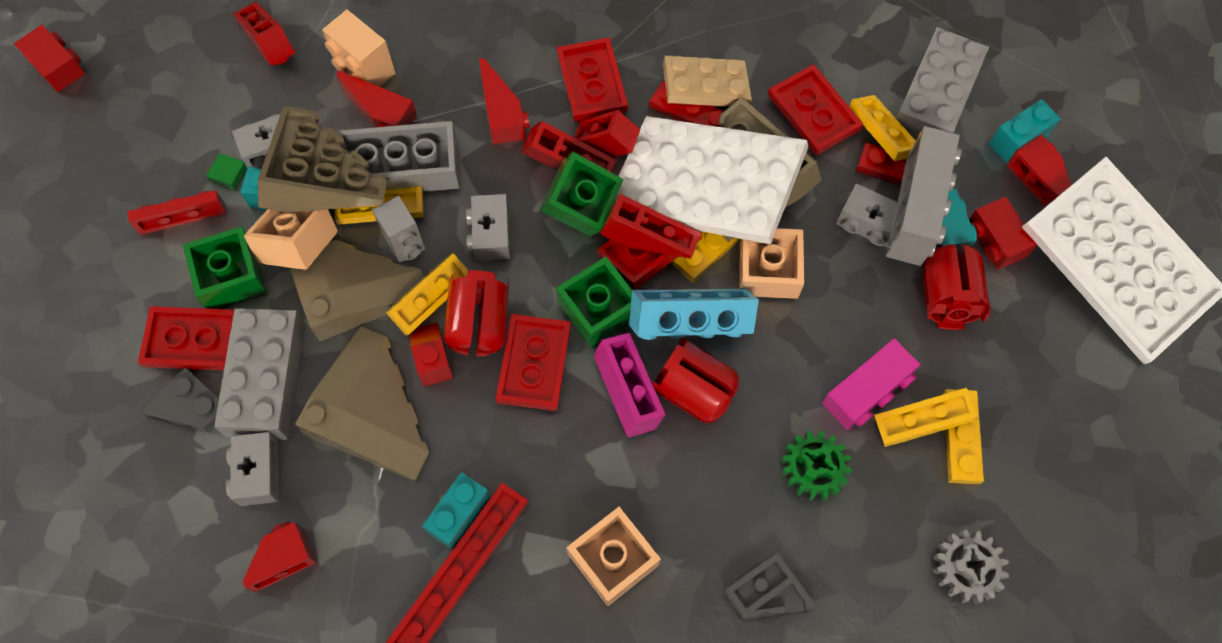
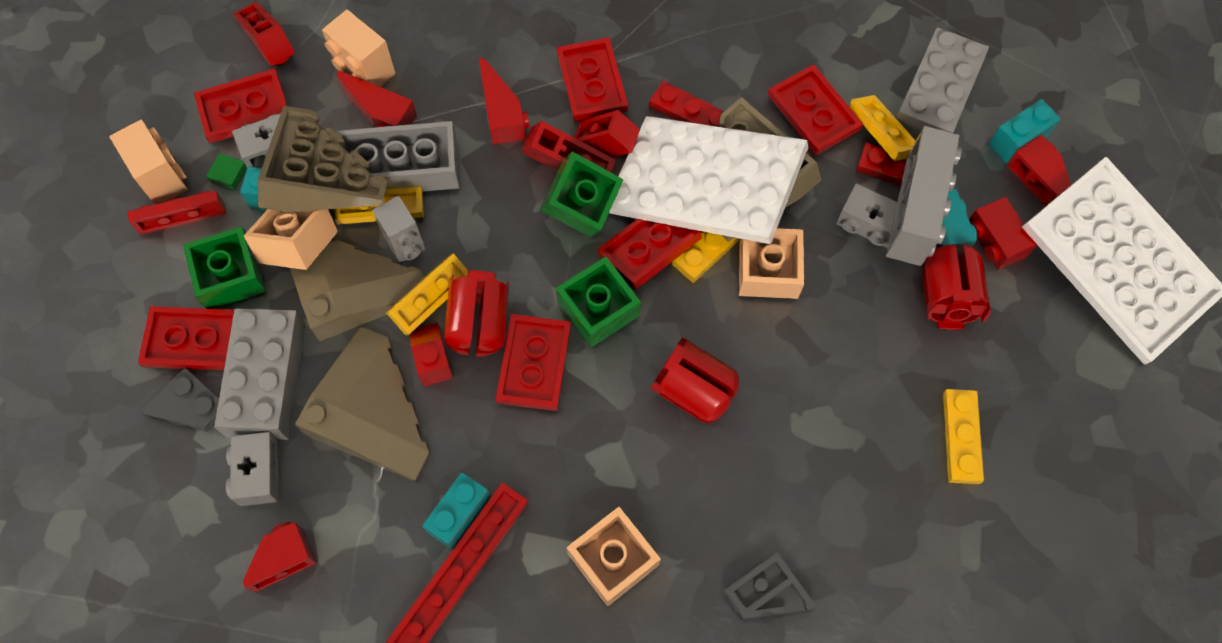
(50, 57): red brick -> none
(150, 162): none -> light nougat brick
(239, 103): none -> red plate
(494, 213): light grey brick -> none
(628, 385): dark pink brick -> none
(648, 230): red slope -> none
(650, 305): medium azure brick -> none
(705, 81): tan plate -> none
(827, 470): green gear -> none
(872, 385): dark pink brick -> none
(926, 417): yellow plate -> none
(972, 580): light grey gear -> none

